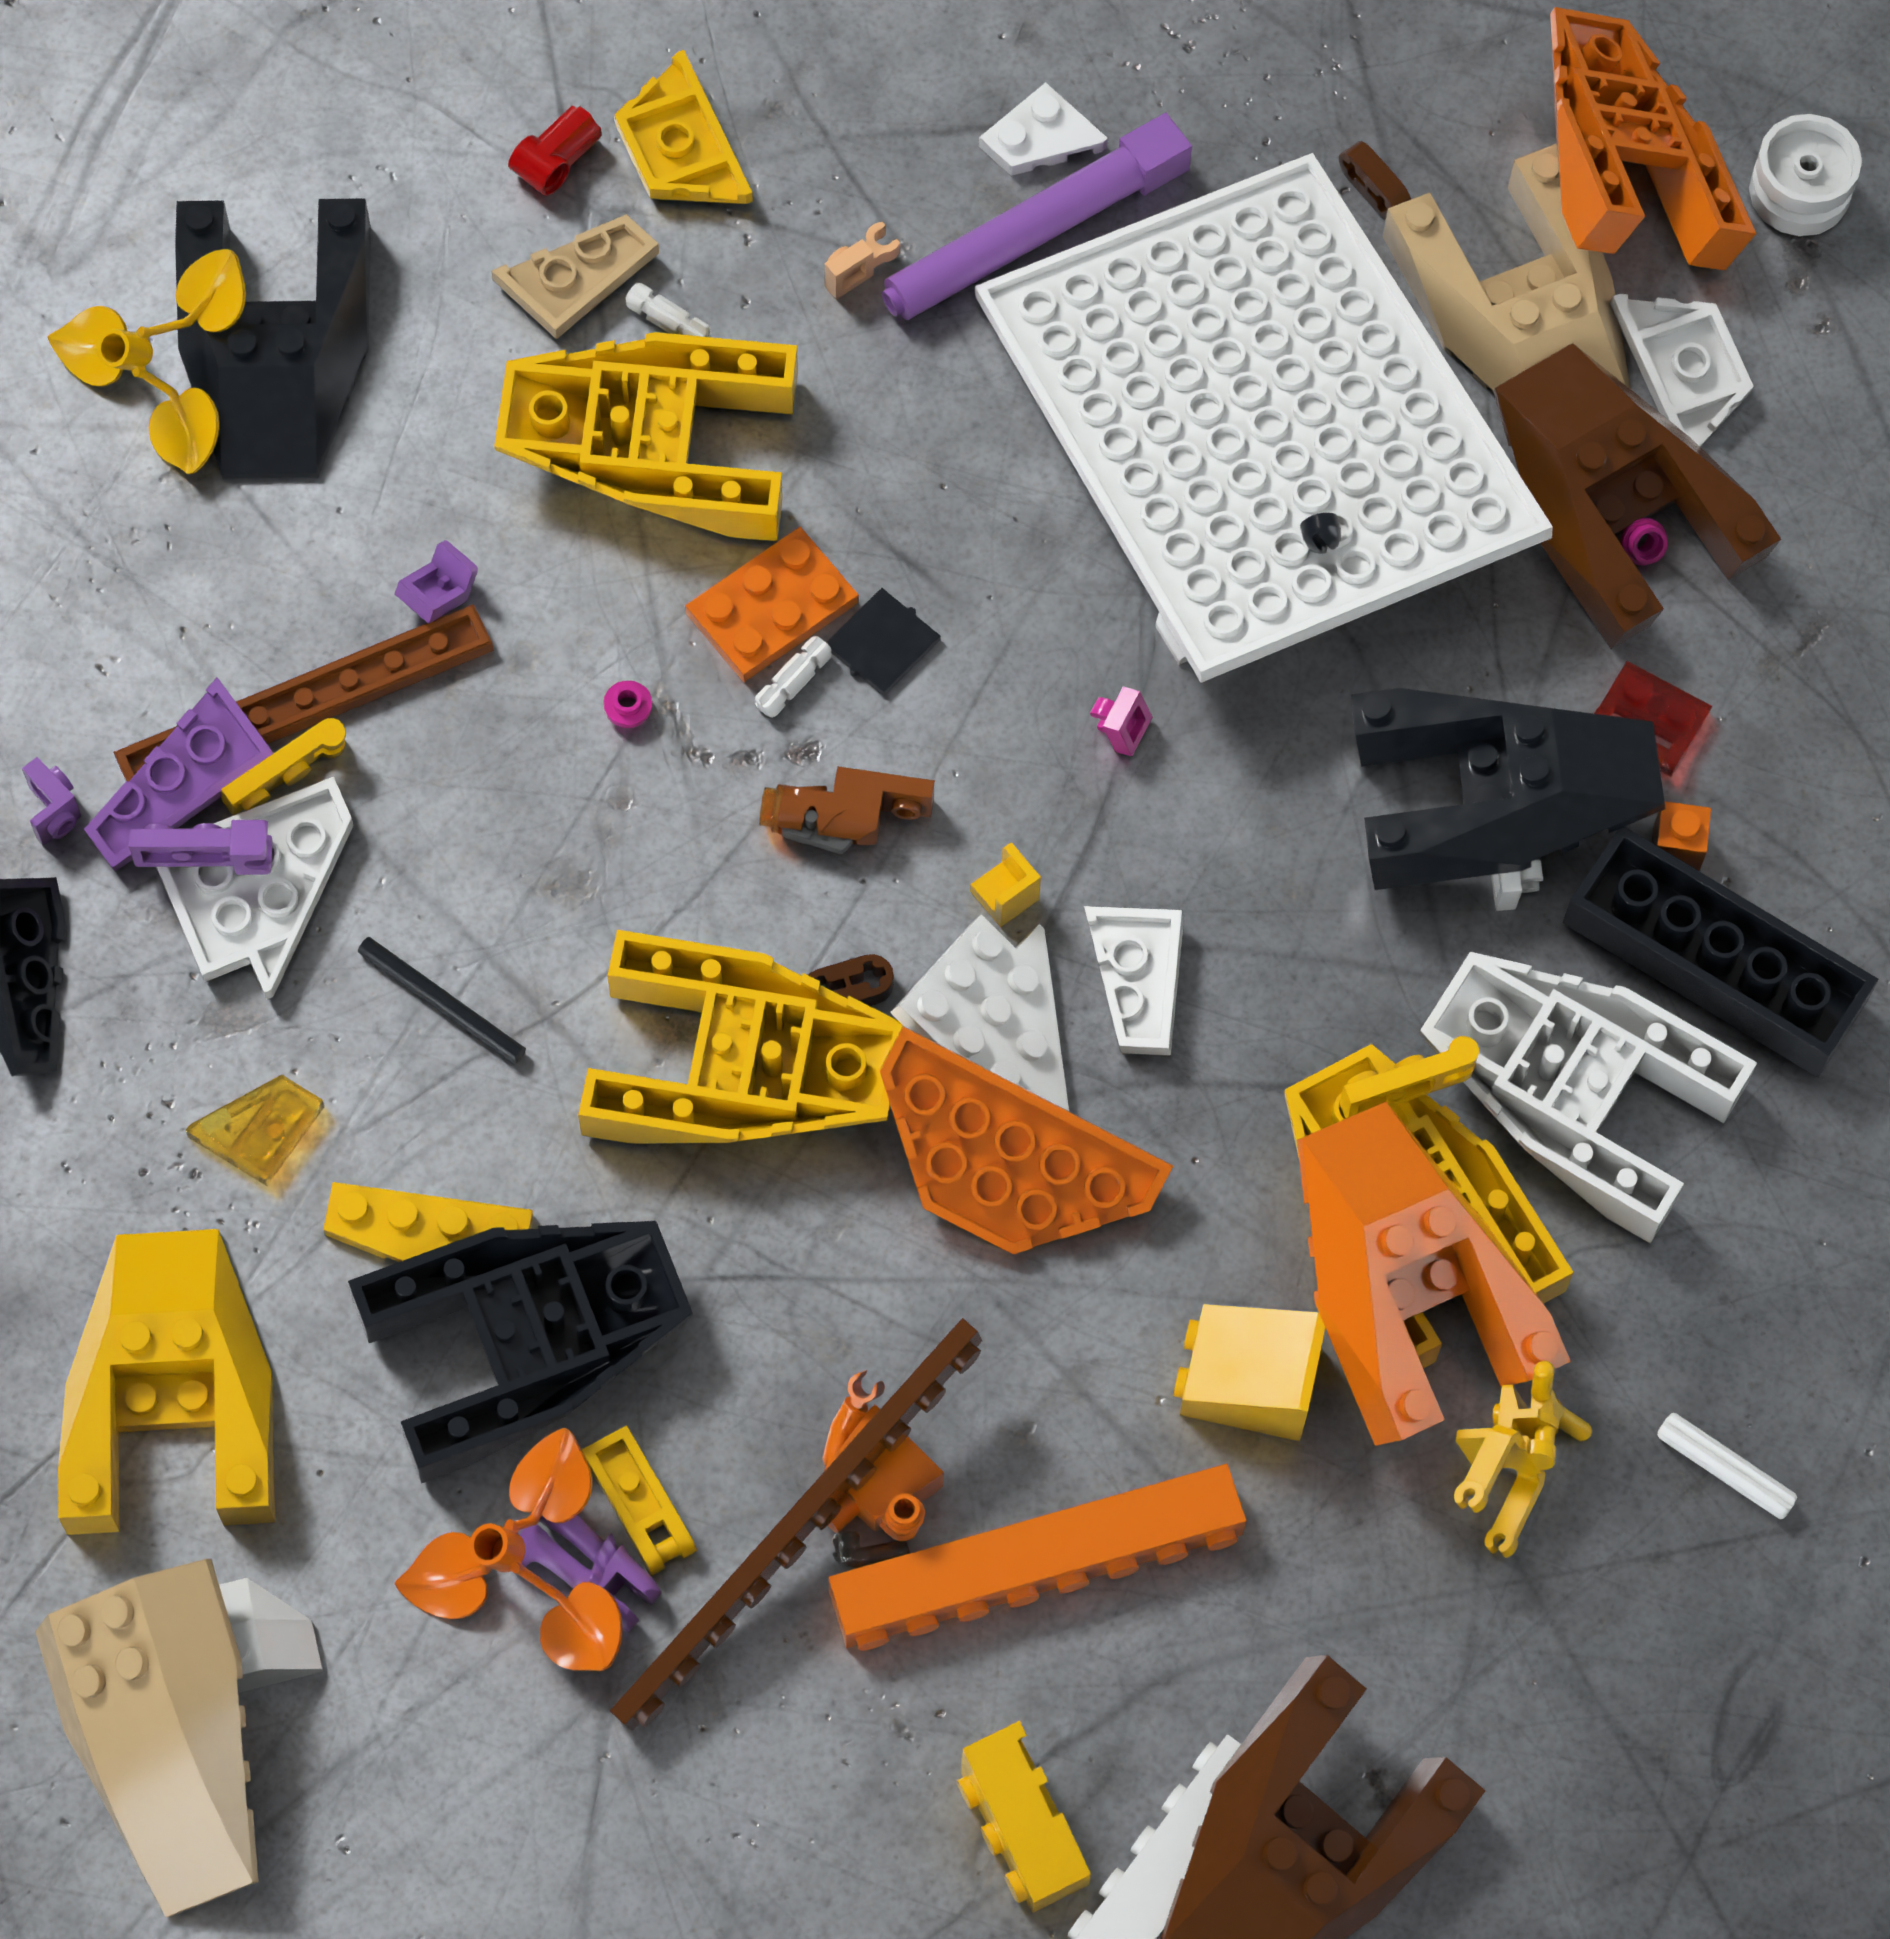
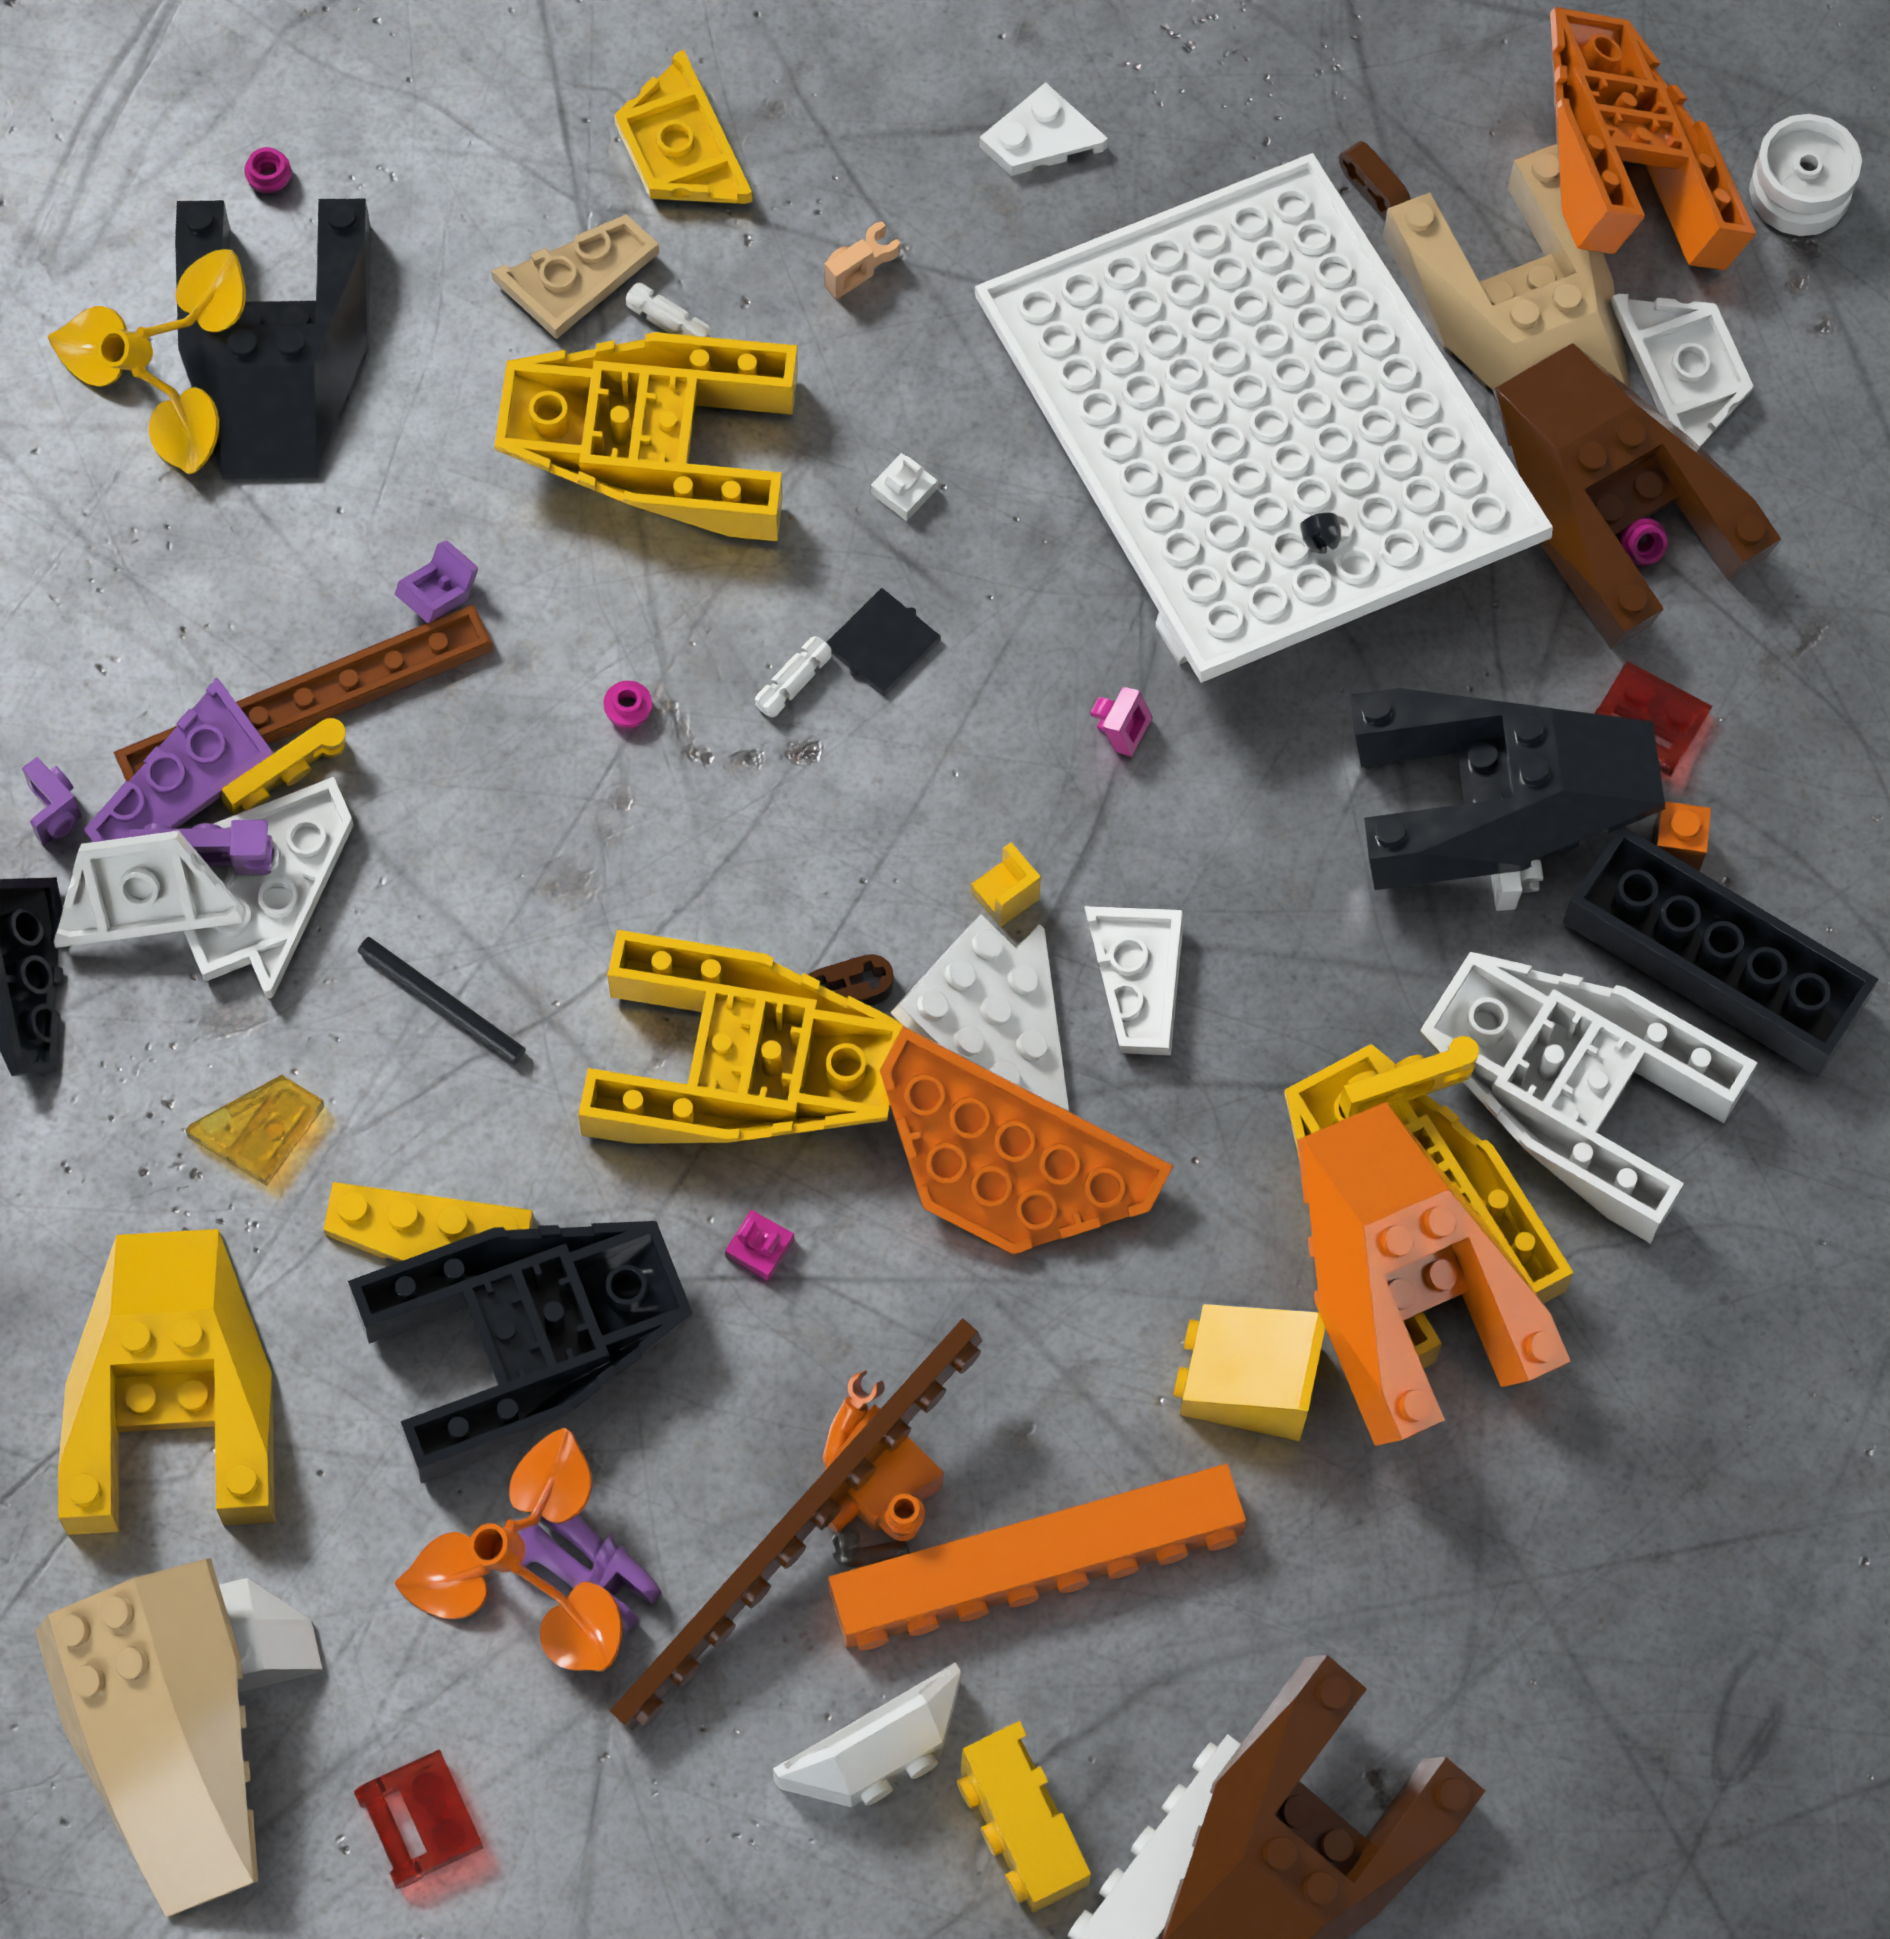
(142, 890): none -> white wing
(267, 159): none -> dark pink plate
(435, 1811): none -> clear red plate
(547, 159): red piece -> none
(638, 1498): yellow plate -> none
(759, 1245): none -> dark pink tile
(772, 604): orange plate -> none
(849, 812): dark orange plate -> none
(878, 1747): none -> white wedge
(904, 486): none -> white tile
(1142, 163): medium lavender brick -> none
(1518, 1441): yellow piece -> none
(1727, 1466): white axle -> none

